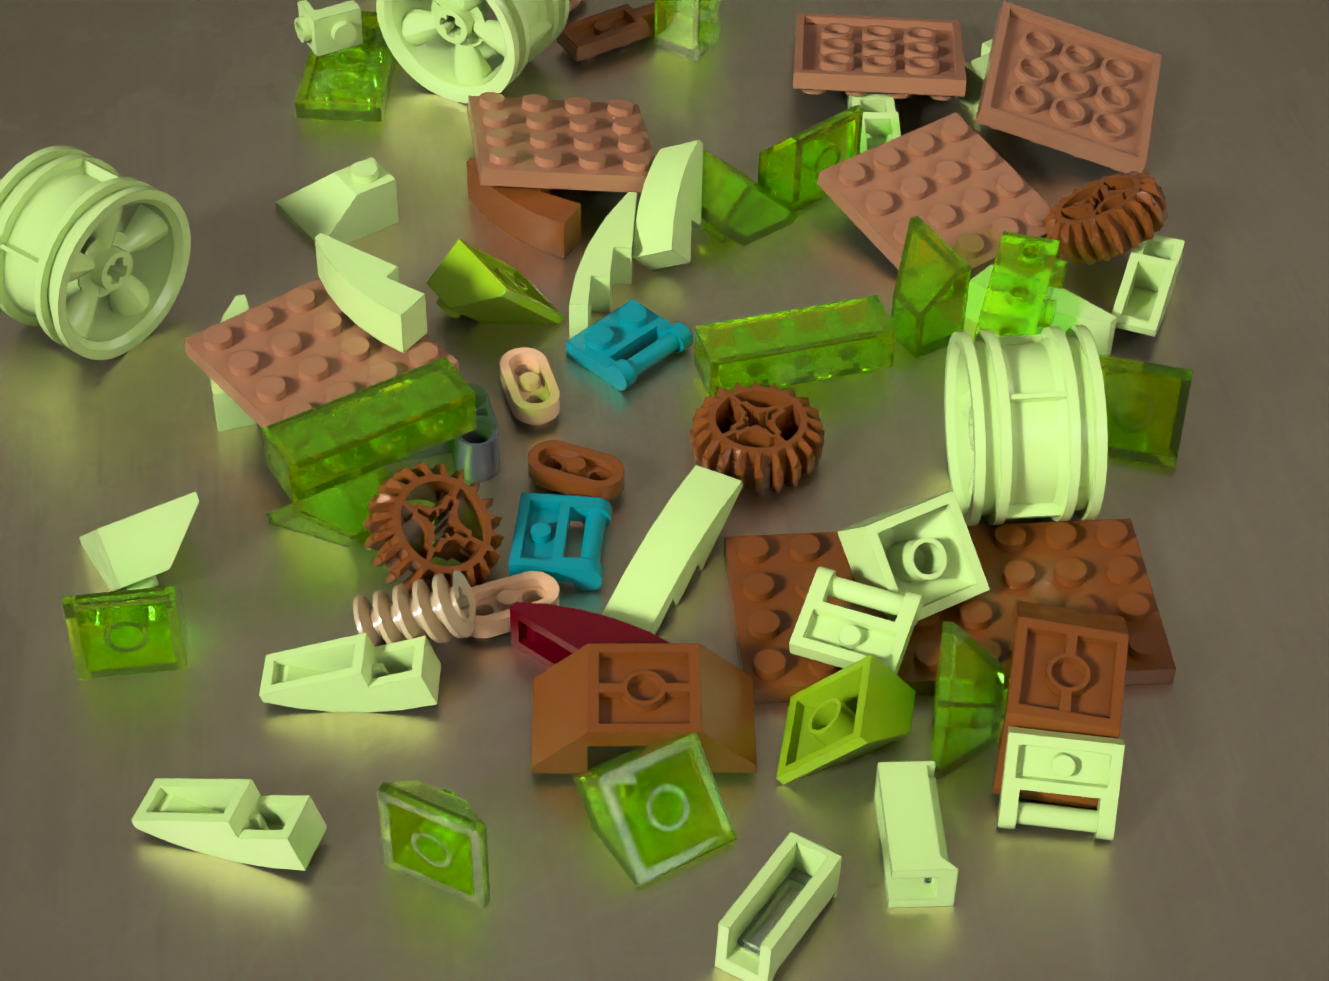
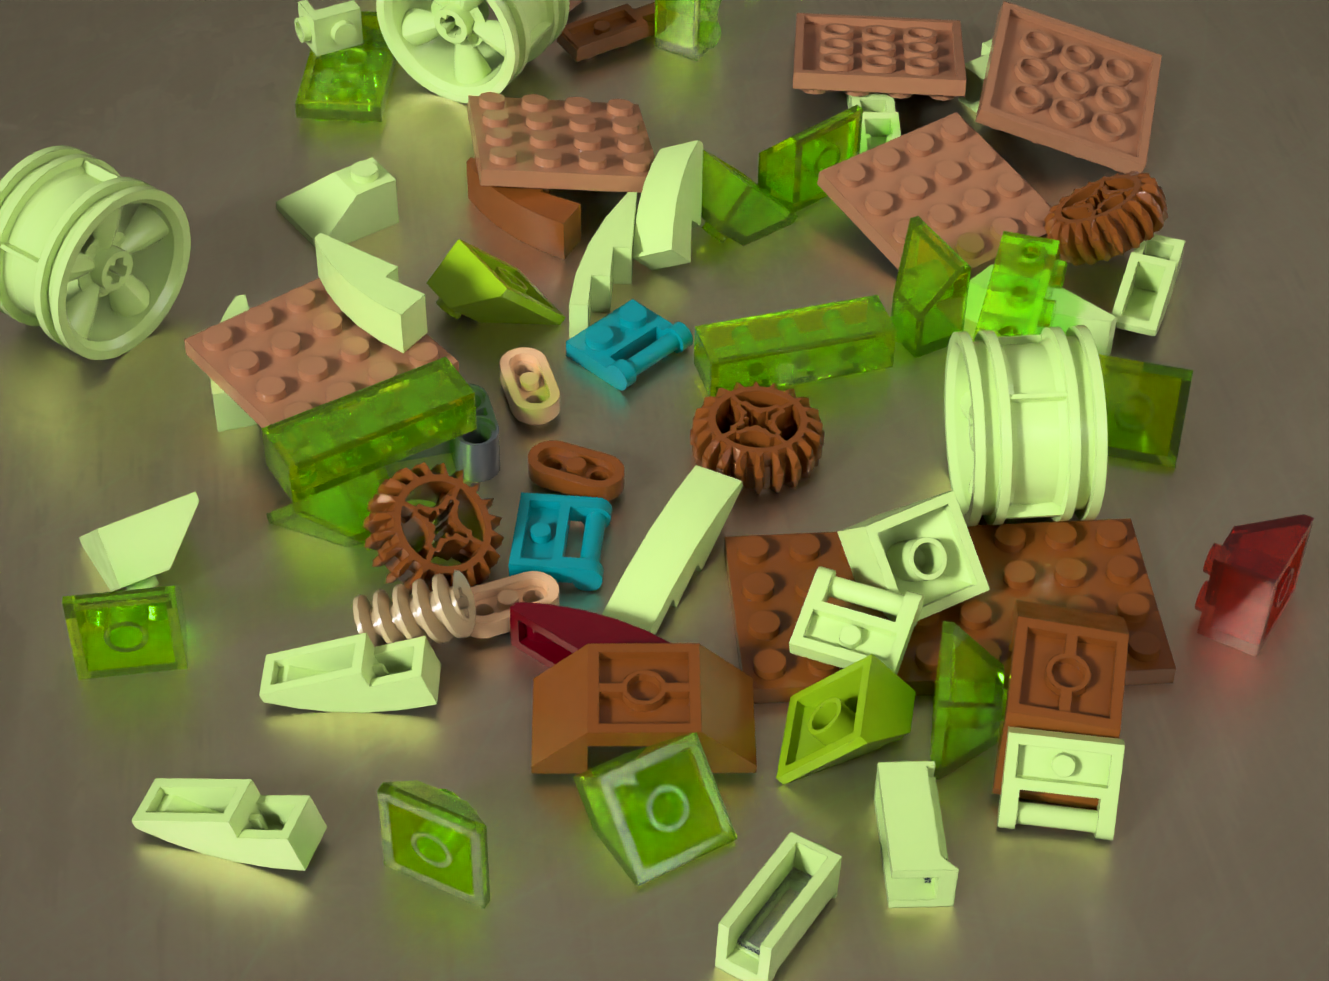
(1252, 581): none -> clear red slope

